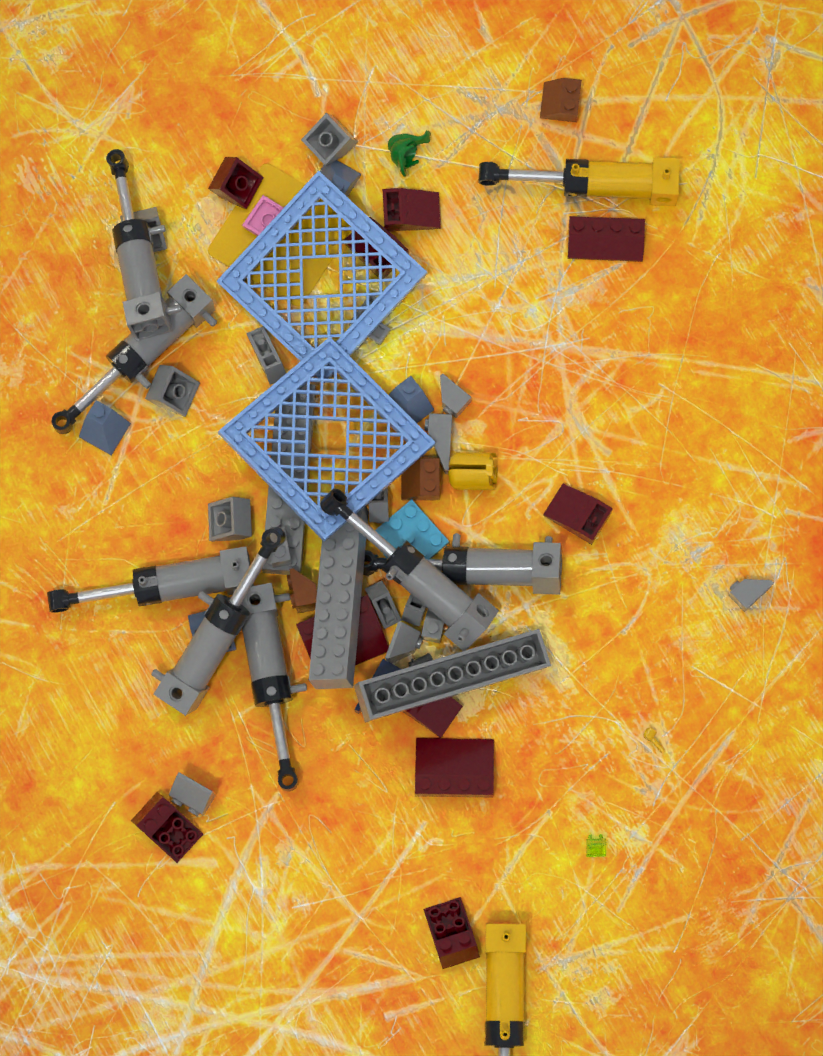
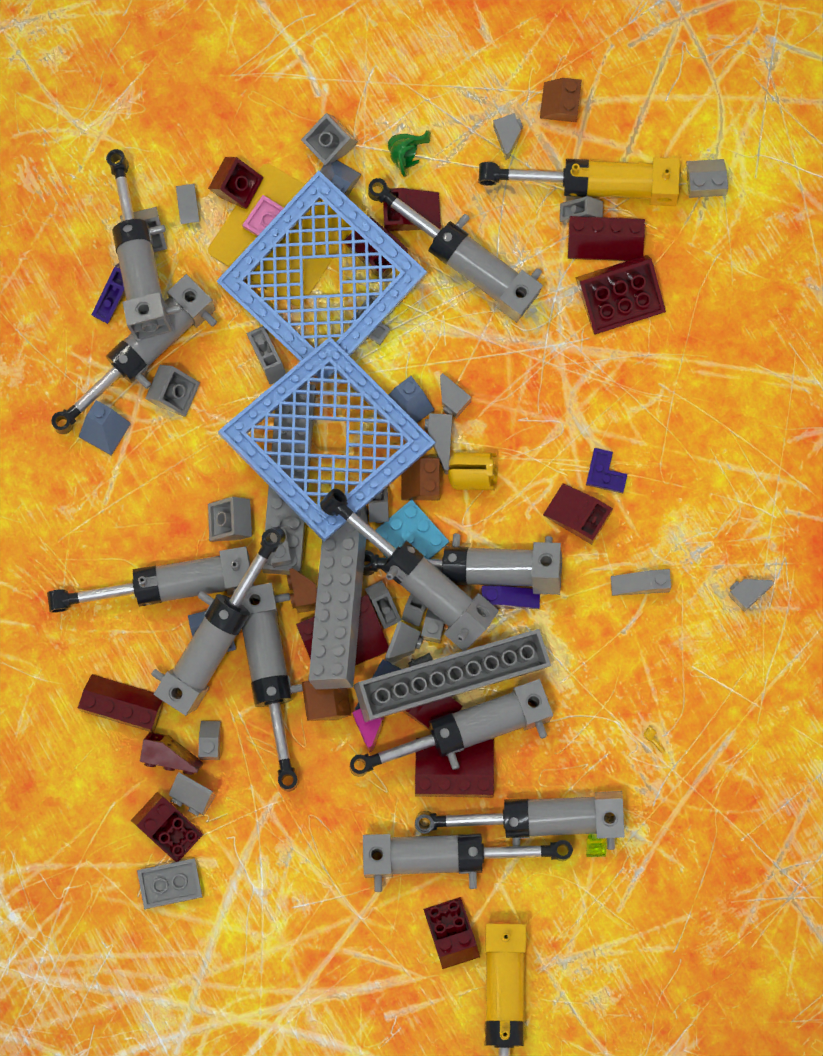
(110, 297): none -> dark purple slope
(121, 703): none -> dark red slope
(166, 752): none -> dark red slope
(169, 883): none -> light grey plate
(187, 203): none -> light grey slope
(209, 740): none -> light grey slope
(325, 703): none -> dark orange slope
(368, 730): none -> dark pink slope
(442, 855): none -> light grey piece
(469, 258): none -> light grey piece
(472, 726): none -> light grey piece
(507, 133): none -> light grey slope
(511, 597): none -> dark purple slope
(545, 817): none -> light grey piece
(581, 207): none -> light grey slope
(600, 475): none -> dark purple tile
(621, 294): none -> dark red slope
(641, 582): none -> light grey slope
(707, 178): none -> light grey slope

